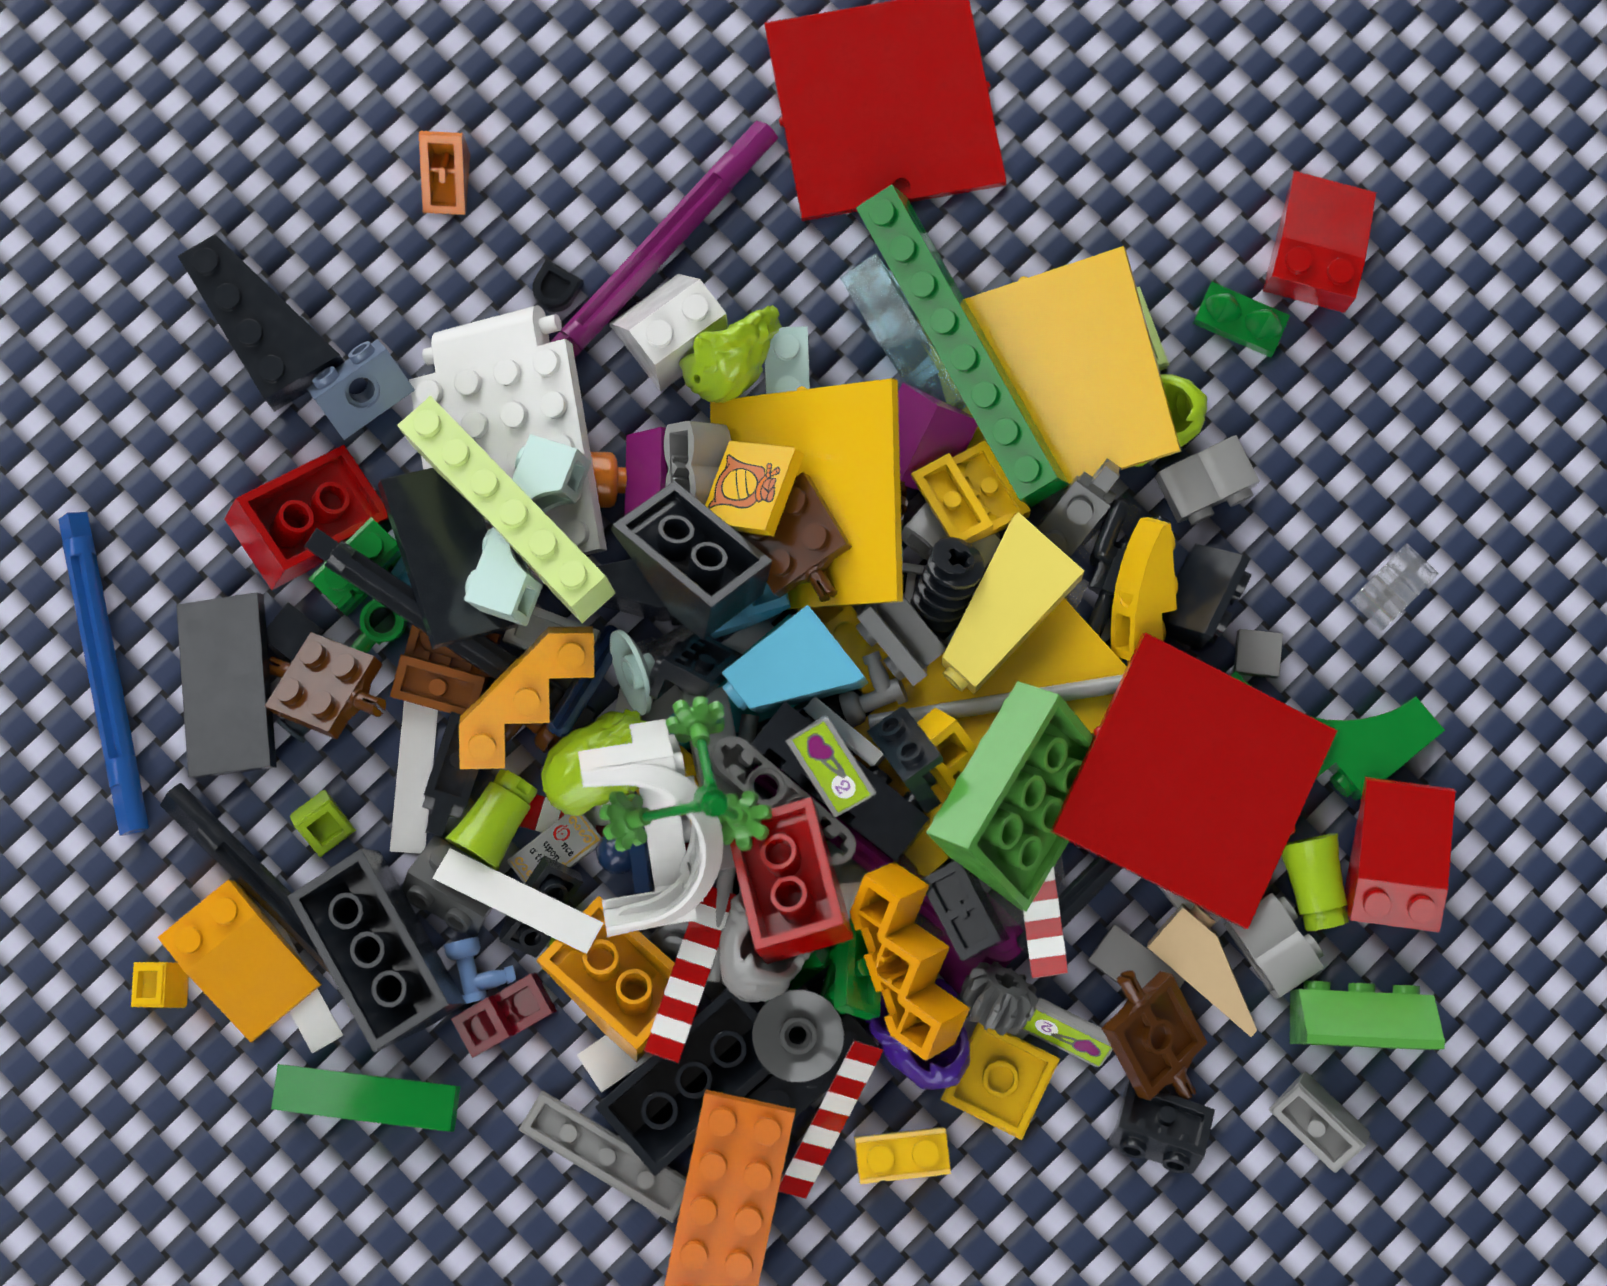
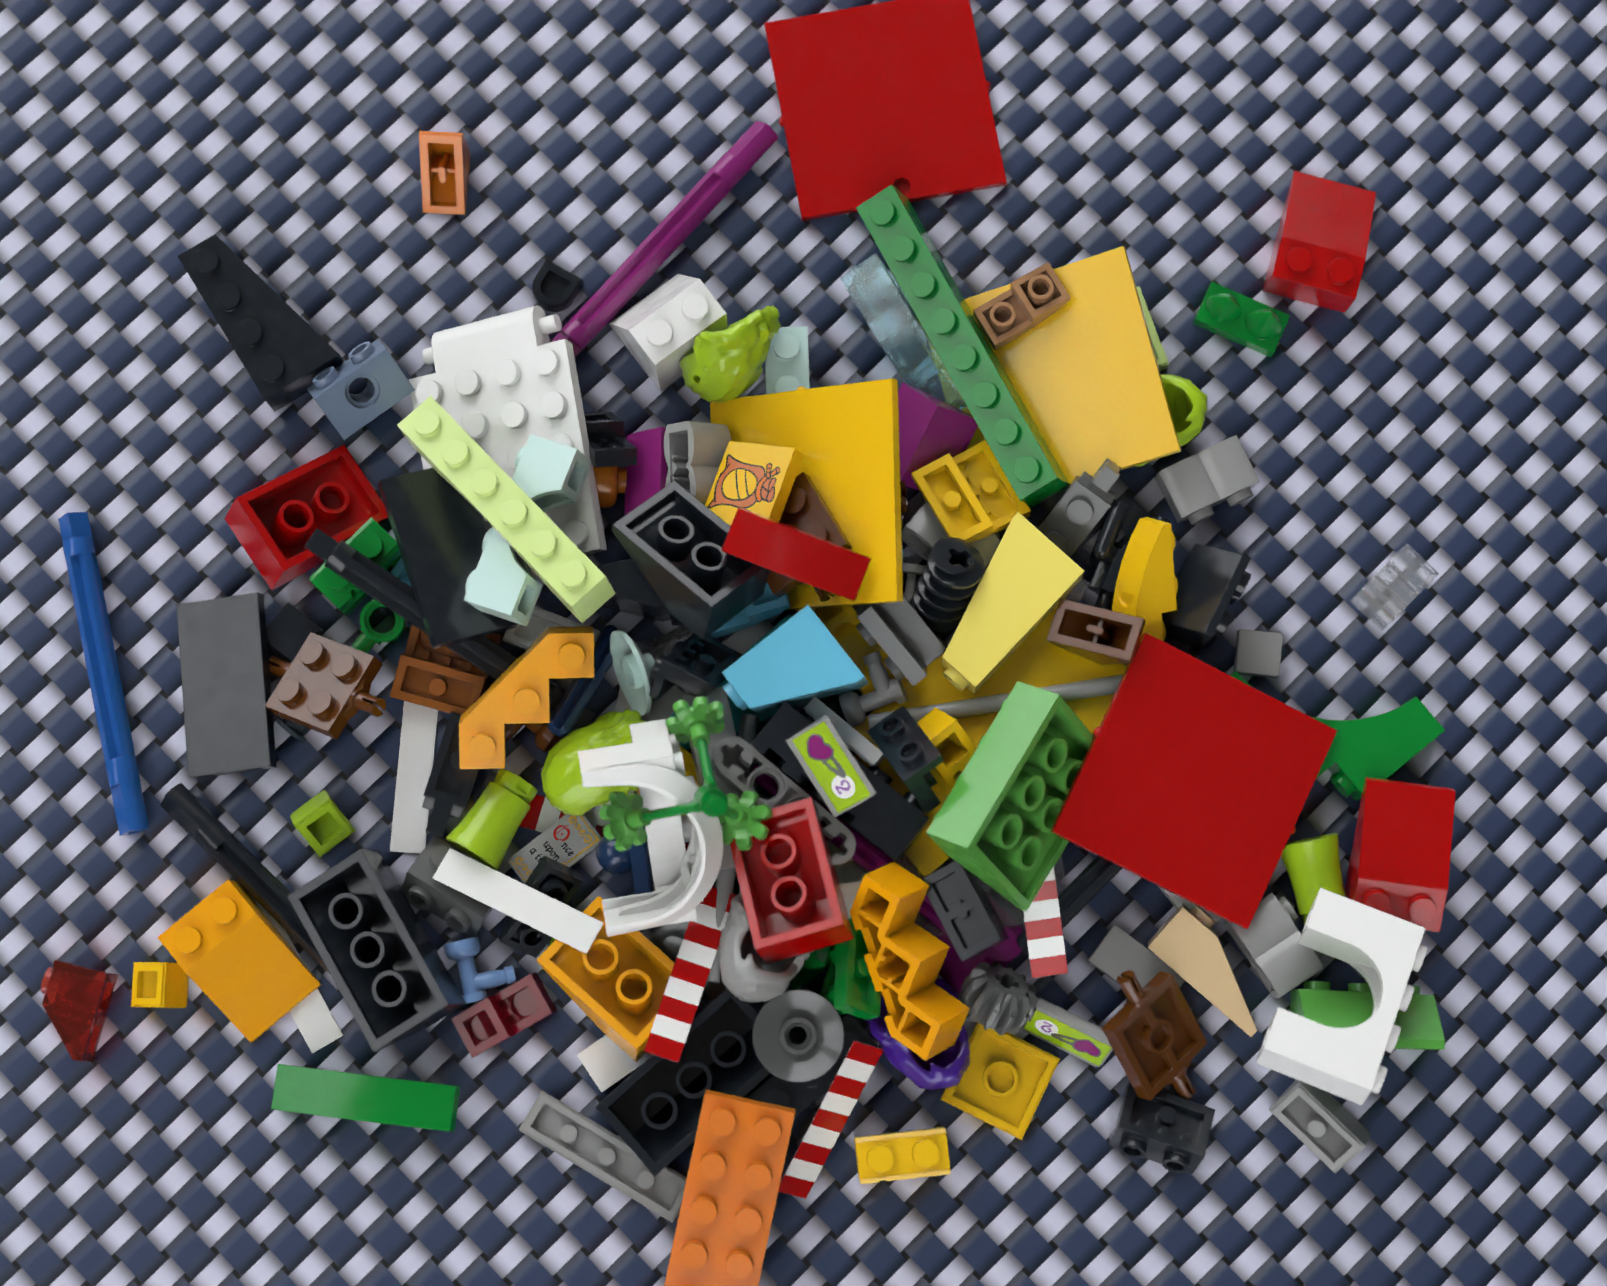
(78, 1005): none -> clear red slope
(607, 441): none -> black slope
(796, 554): none -> red slope
(1021, 307): none -> medium nougat slope
(1096, 633): none -> reddish brown slope
(1384, 954): none -> white arch

